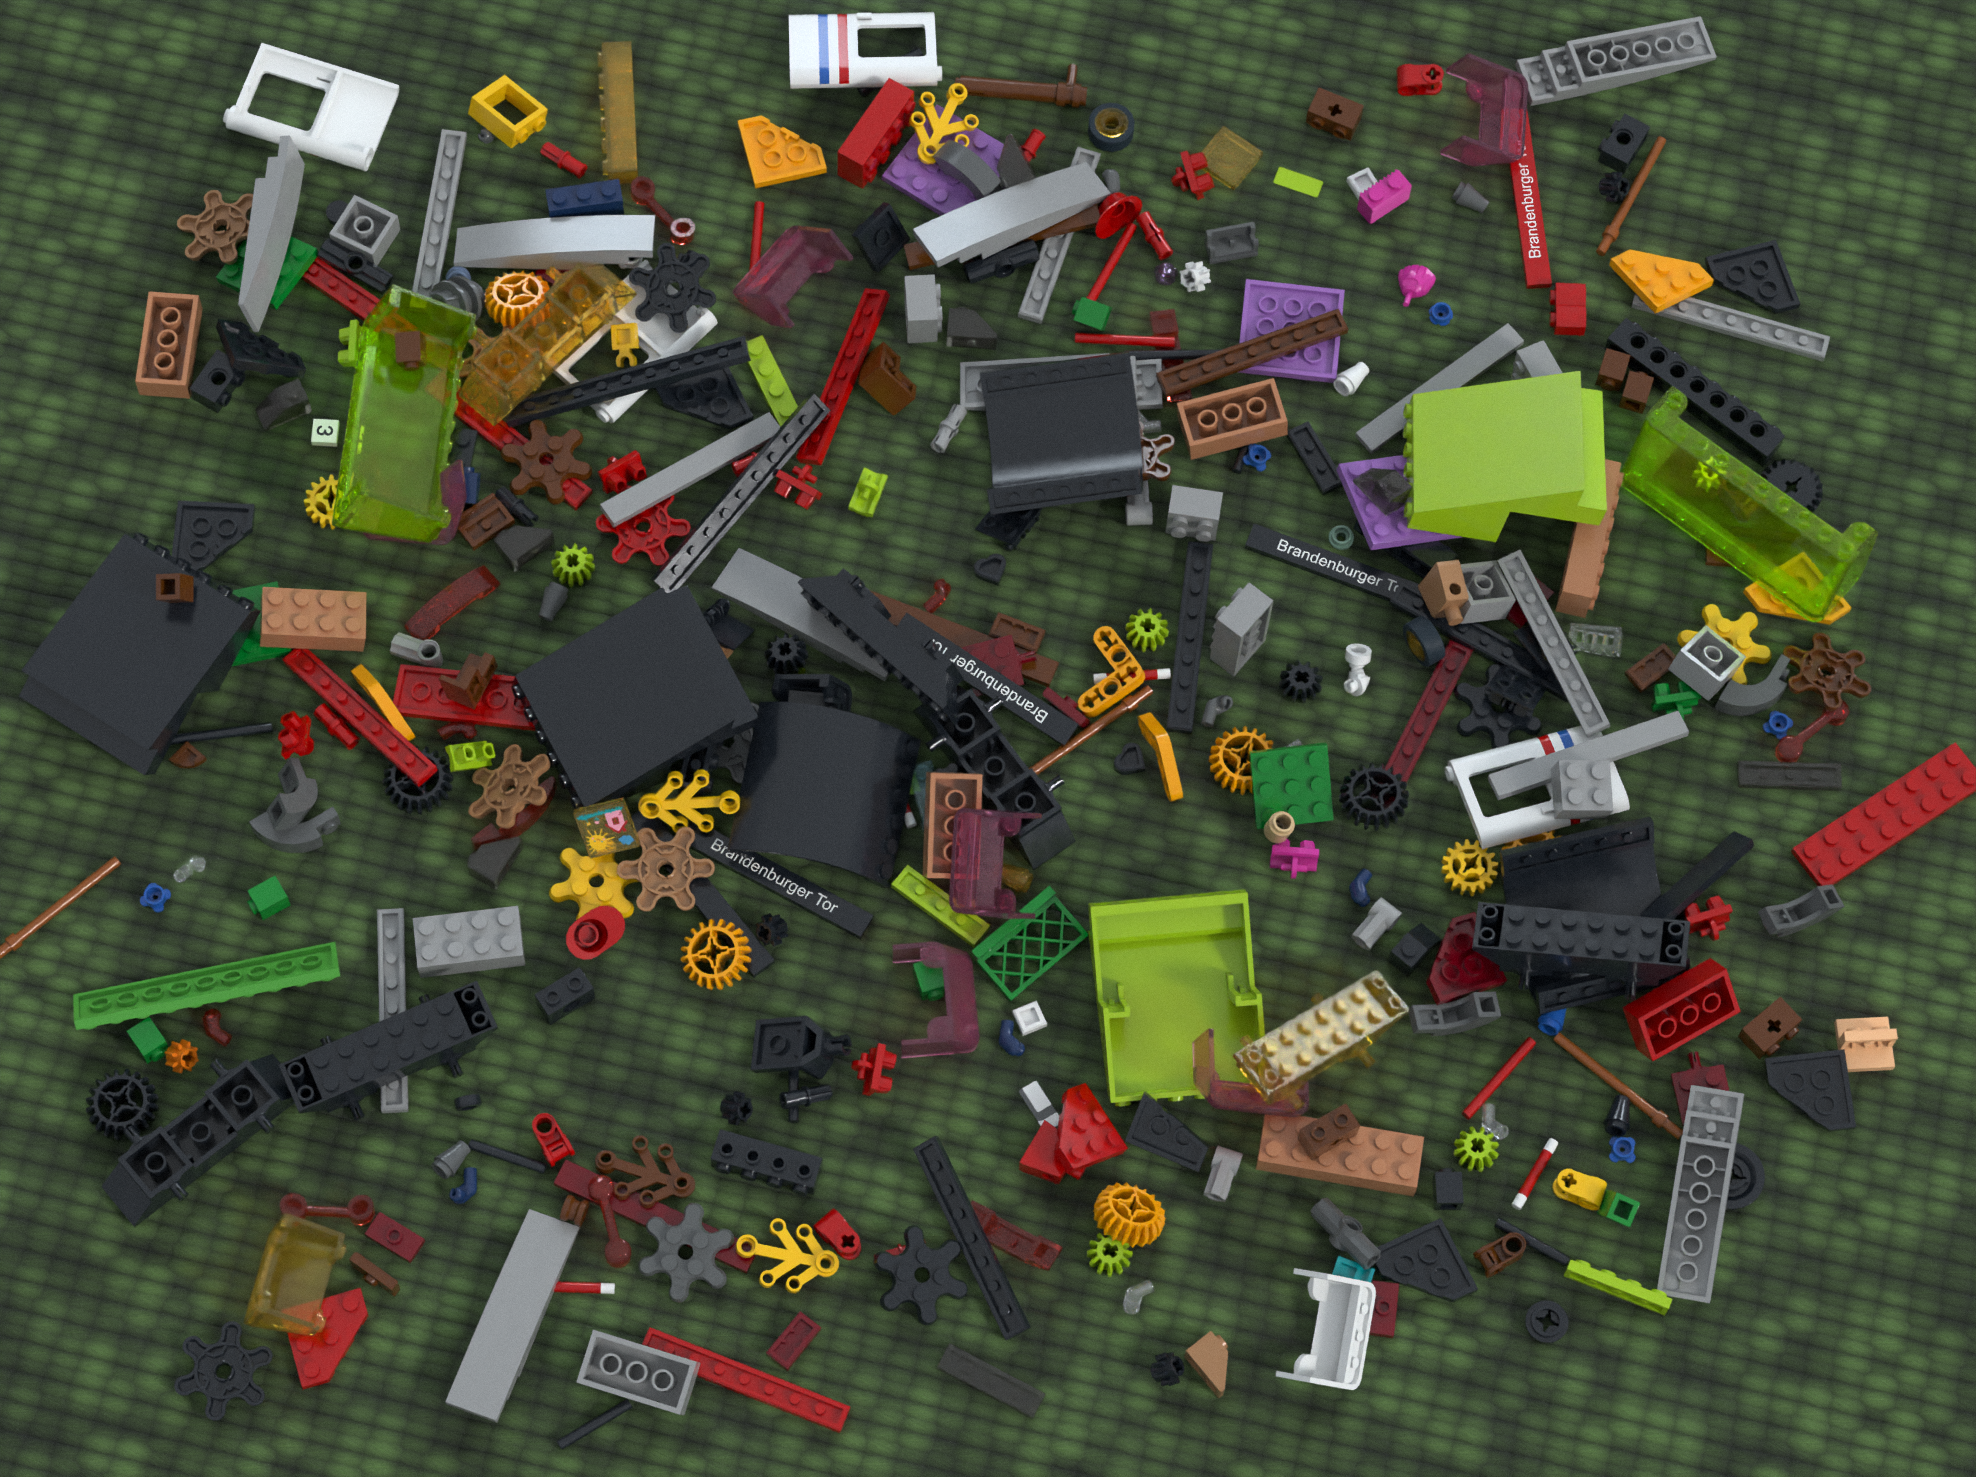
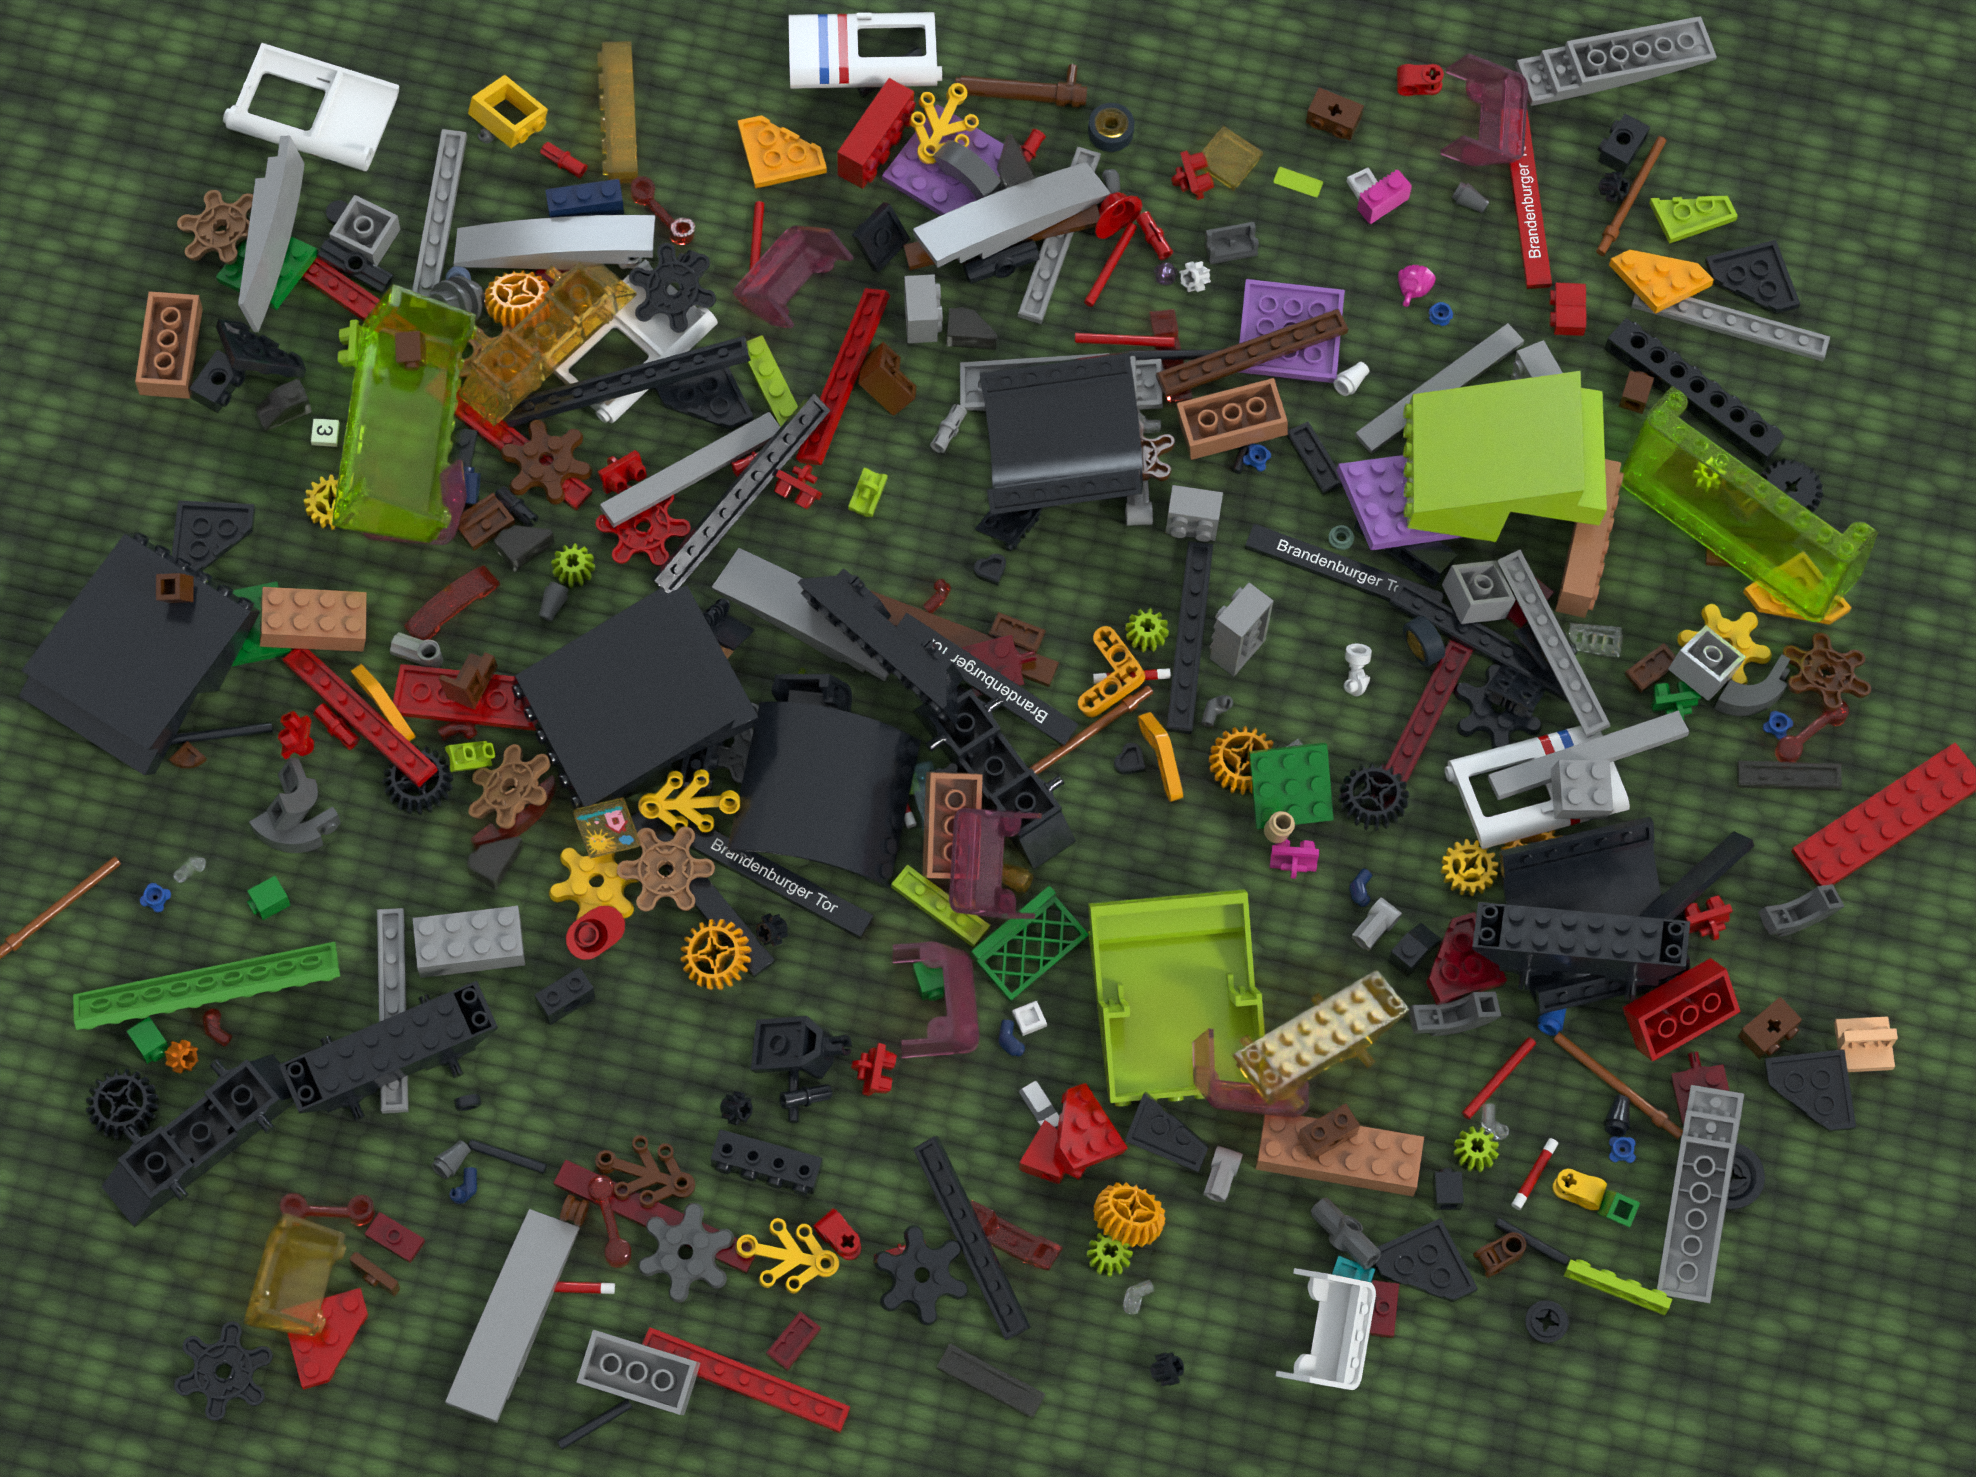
(552, 1143): red piece -> none
(624, 339): yellow plate -> none
(785, 646): black gear -> none
(1067, 706): dark red plate -> none
(1091, 313): green brick -> none
(1209, 1360): medium nougat slope -> none
(1300, 673): black gear -> none
(1384, 488): clear smoke slope -> none
(1445, 591): medium nougat torso -> none
(1612, 370): reddish brown brick -> none
(1689, 217): none -> lime wing

